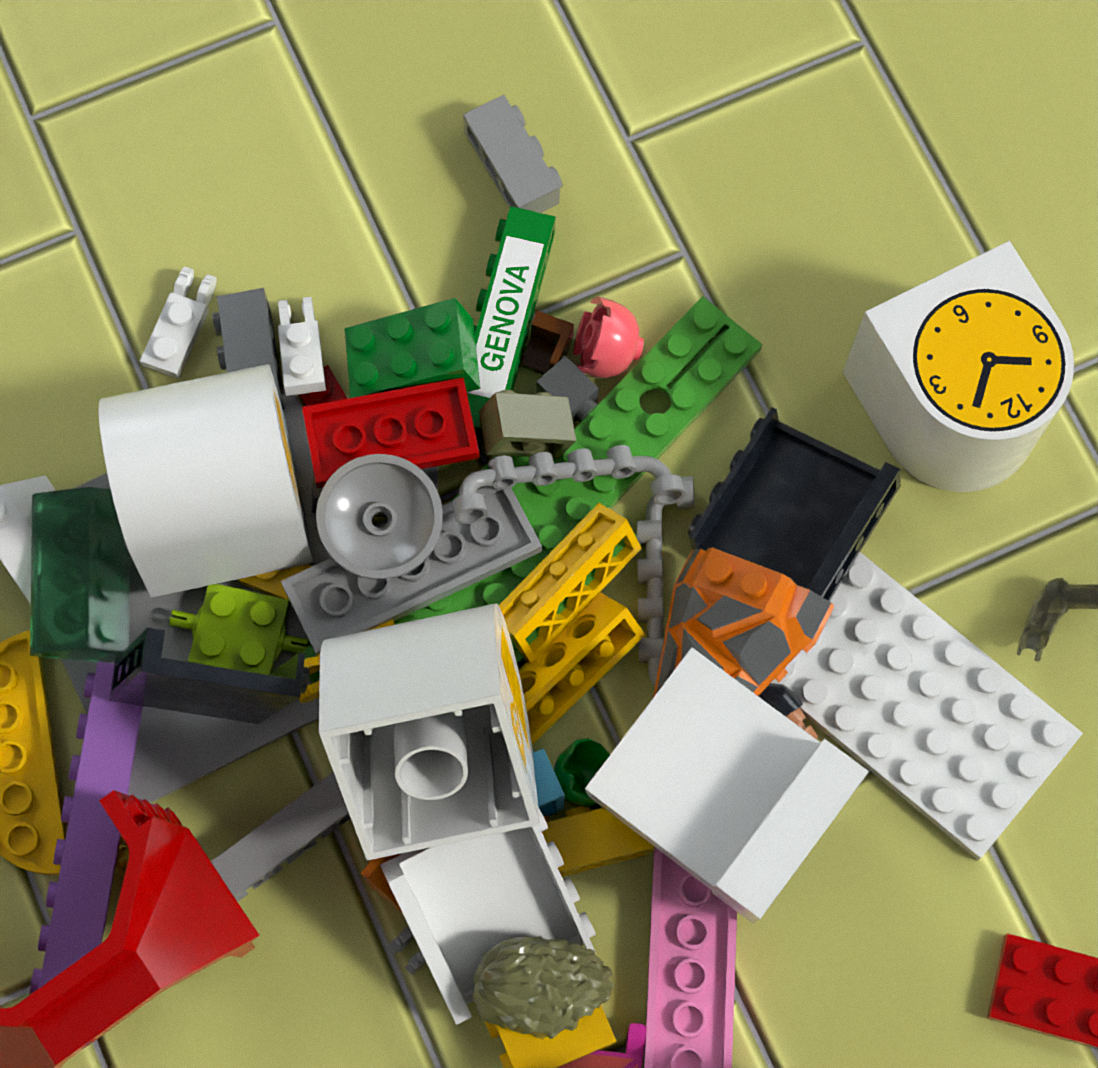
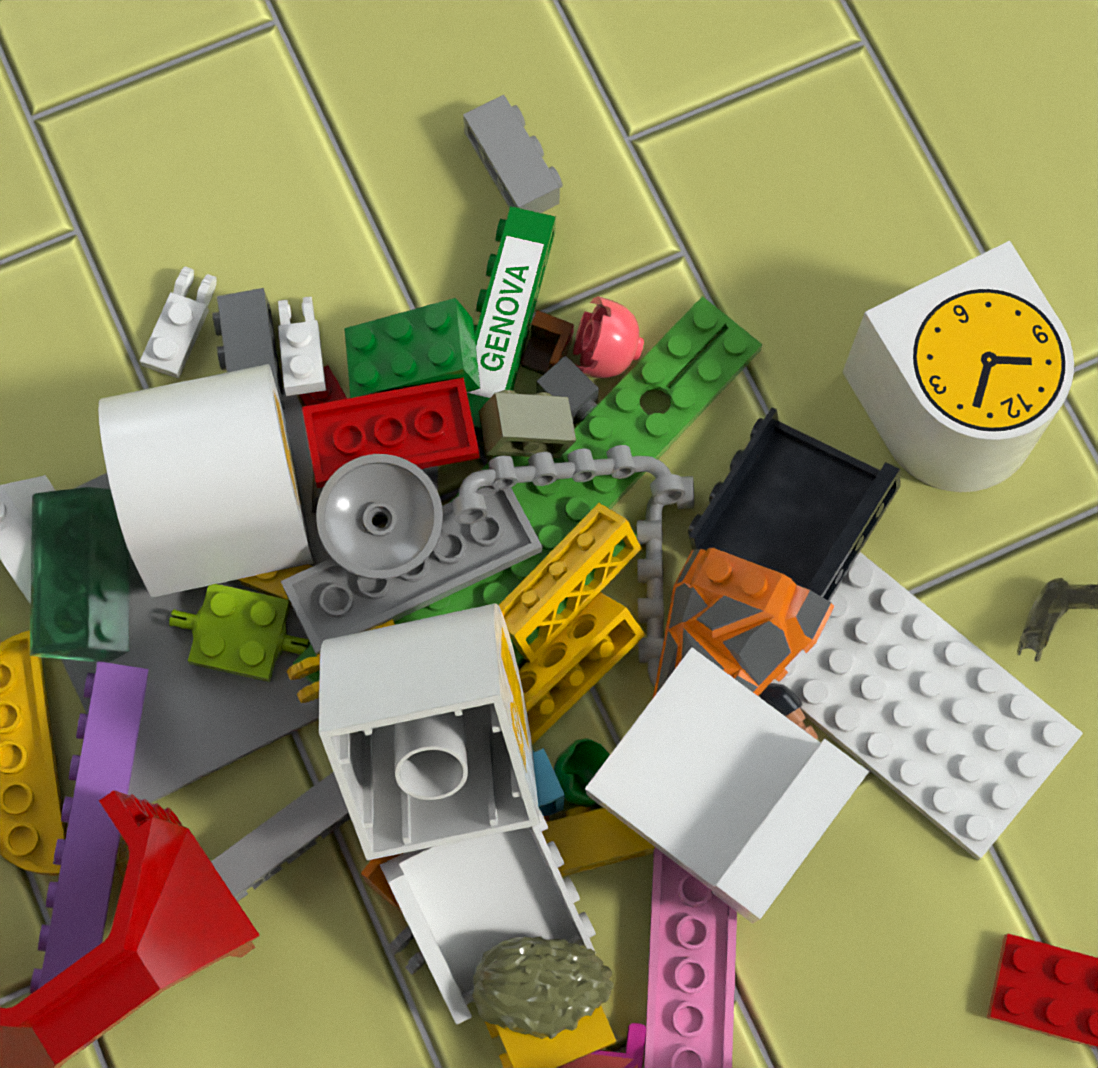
(161, 683): black panel -> none

